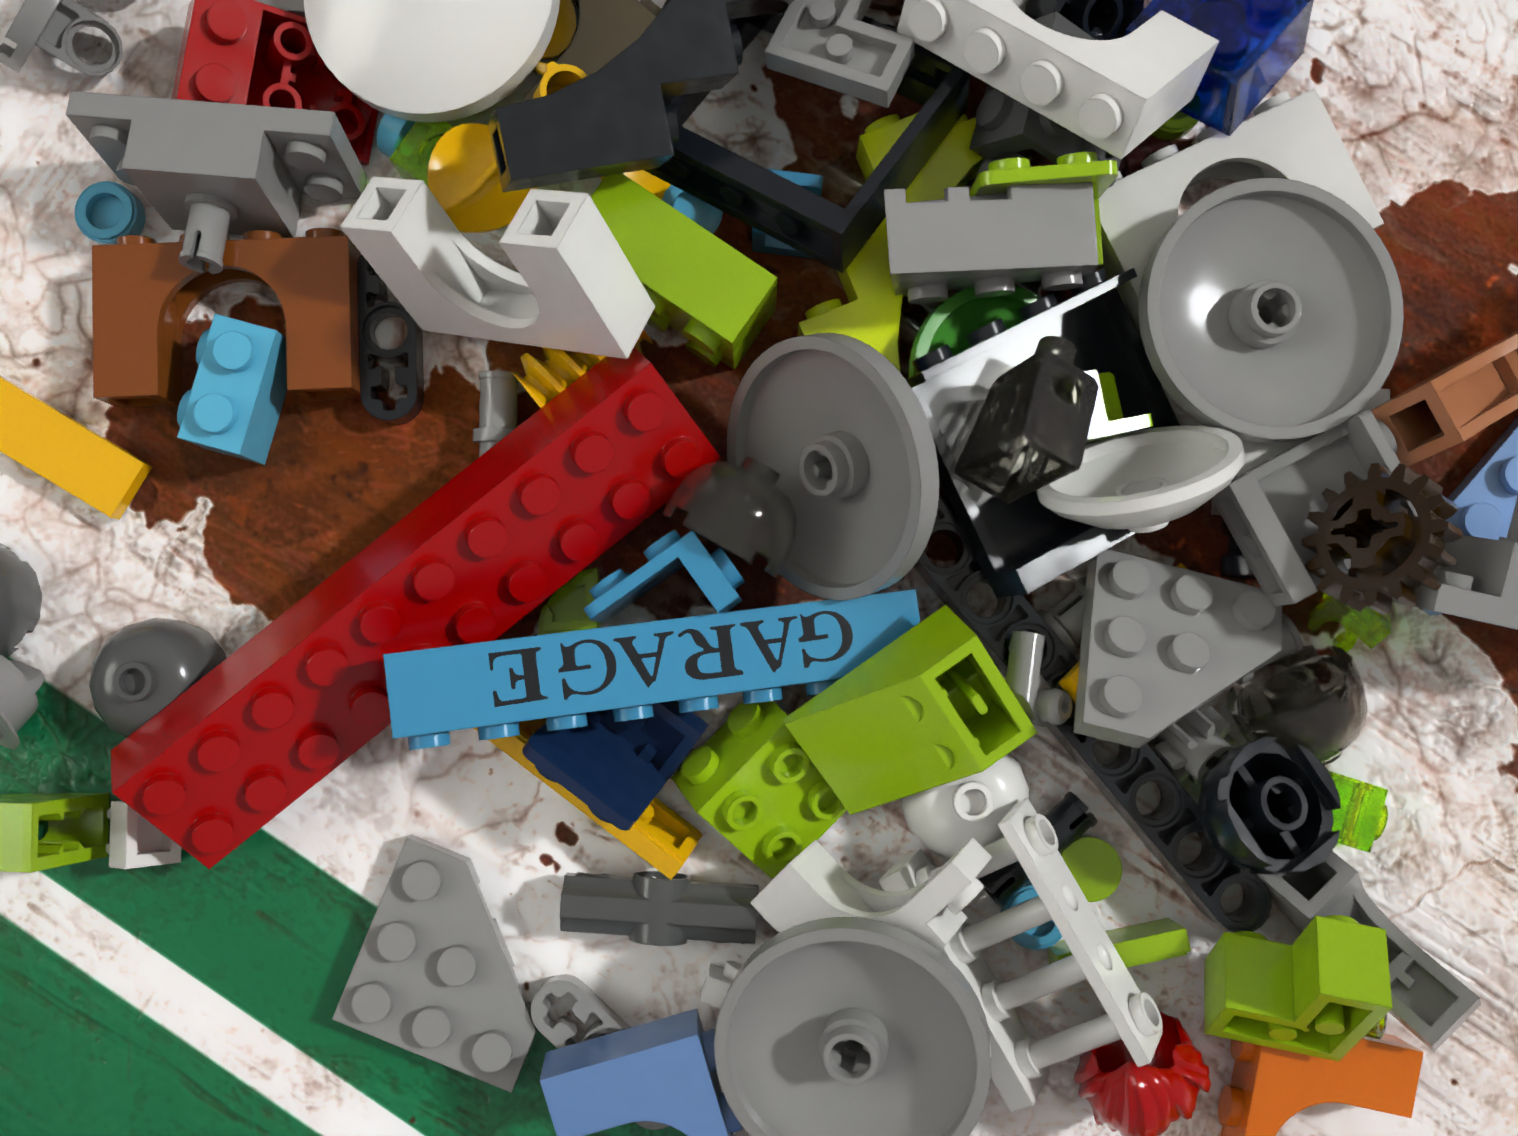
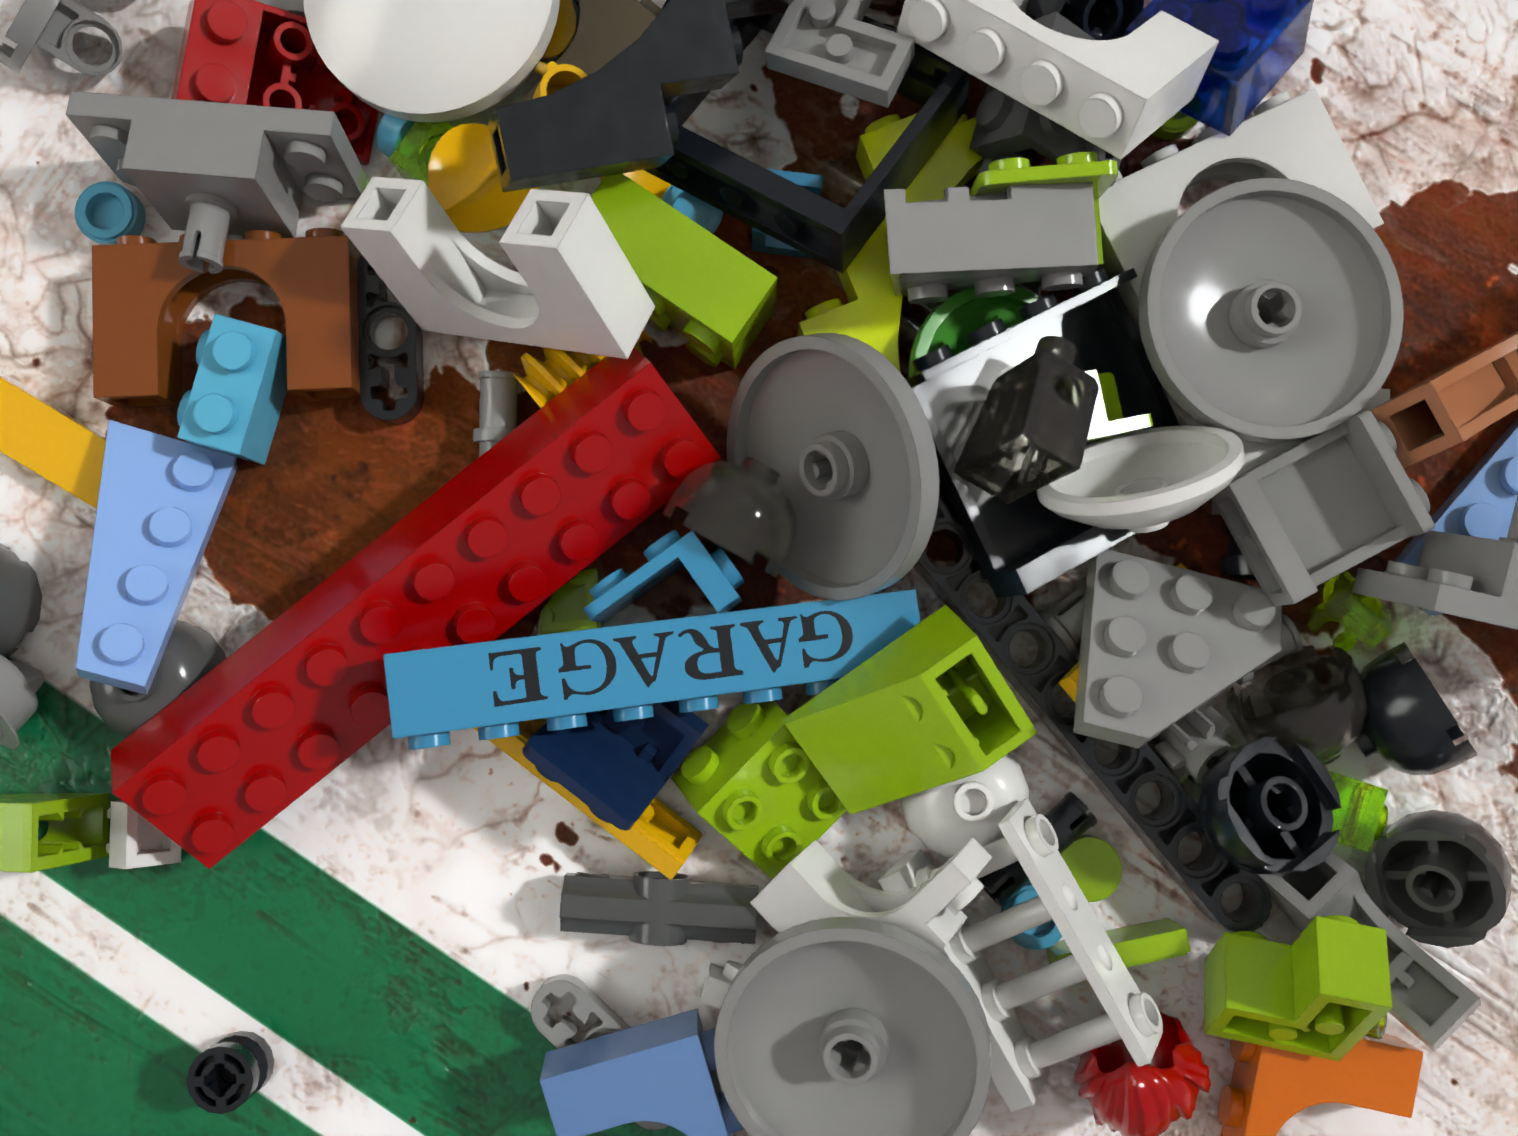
(146, 546): none -> light blue wing
(242, 1060): none -> black wheel
(440, 971): light grey plate -> none
(1037, 698): light grey arm -> none
(1381, 539): dark brown gear -> none
(1408, 717): none -> black cylinder
(1440, 878): none -> dark grey cylinder

